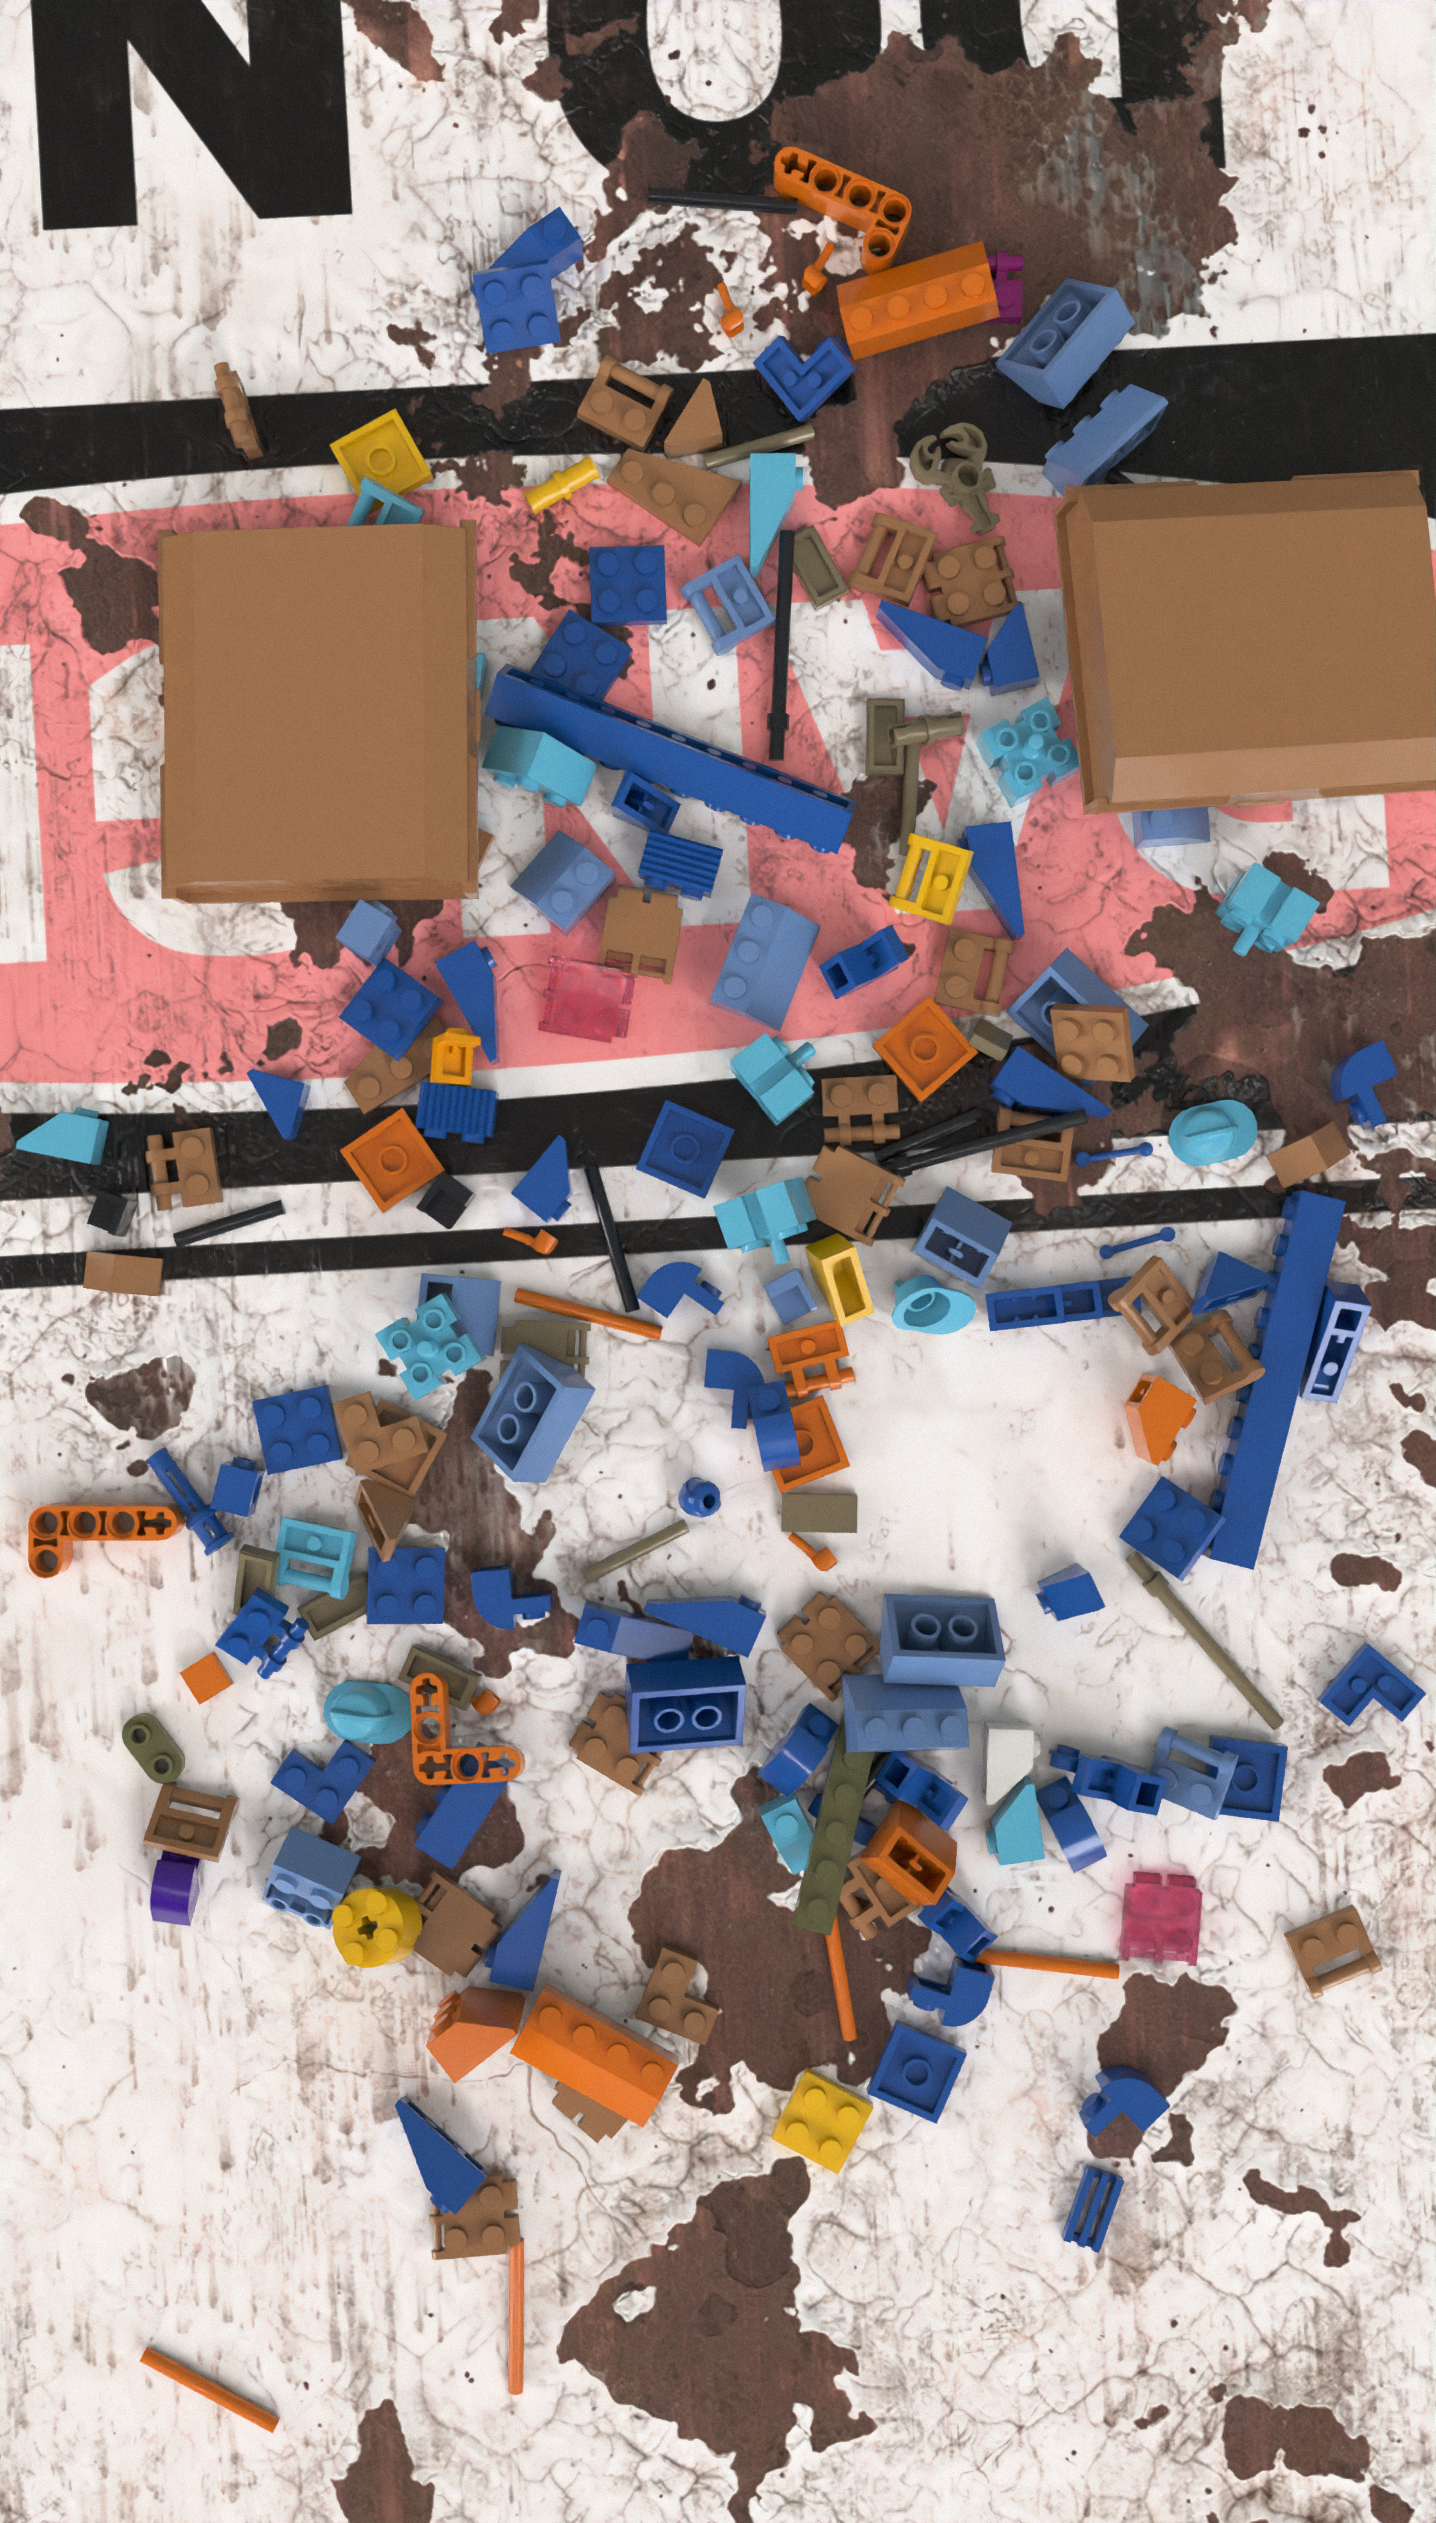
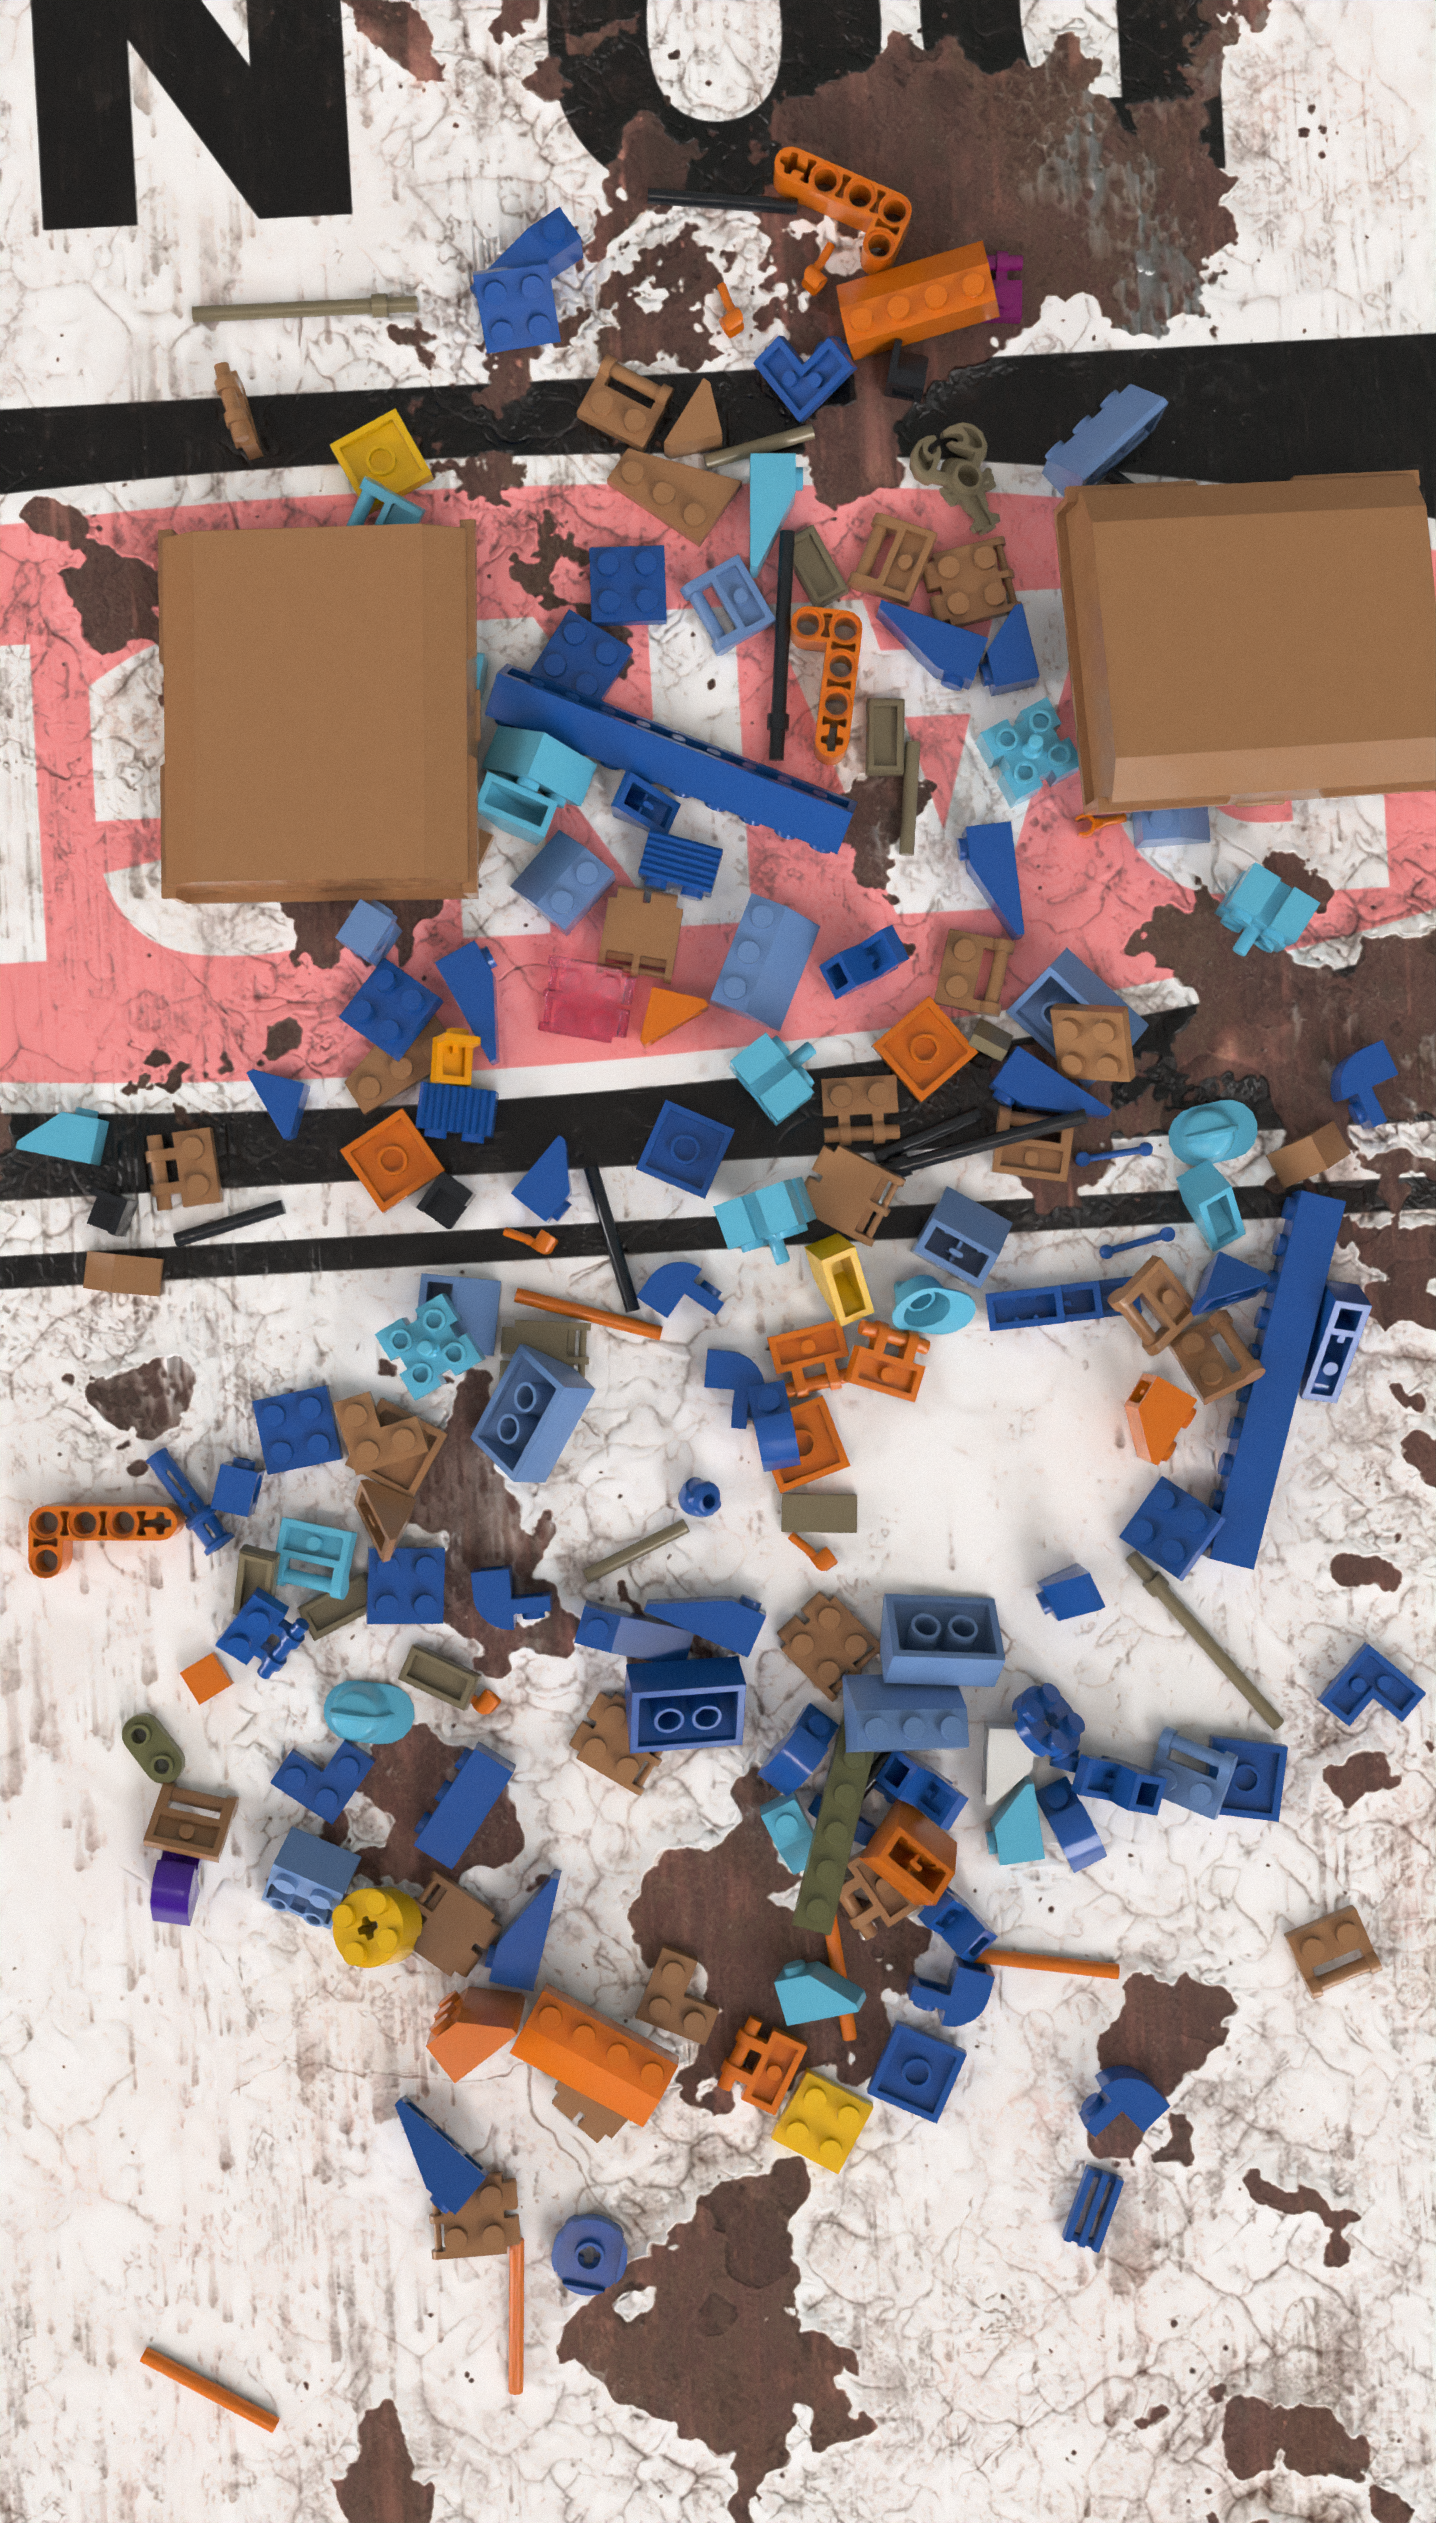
(378, 305): none -> dark tan bar
(440, 1746): orange beam -> none
(515, 808): none -> medium azure slope
(562, 485): yellow pin -> none
(570, 2265): none -> blue plate
(667, 1013): none -> orange slope
(773, 2070): none -> orange plate
(790, 1296): medium blue panel -> none
(815, 1992): none -> medium azure slope
(832, 687): none -> orange beam
(883, 1372): none -> orange plate
(906, 374): none -> black panel
(926, 729): dark tan pin -> none
(940, 883): yellow plate -> none
(1047, 1704): none -> blue plate
(1066, 341): medium blue slope -> none
(1098, 823): none -> orange hand
(1161, 1918): clear pink plate -> none
(1211, 1205): none -> medium azure slope

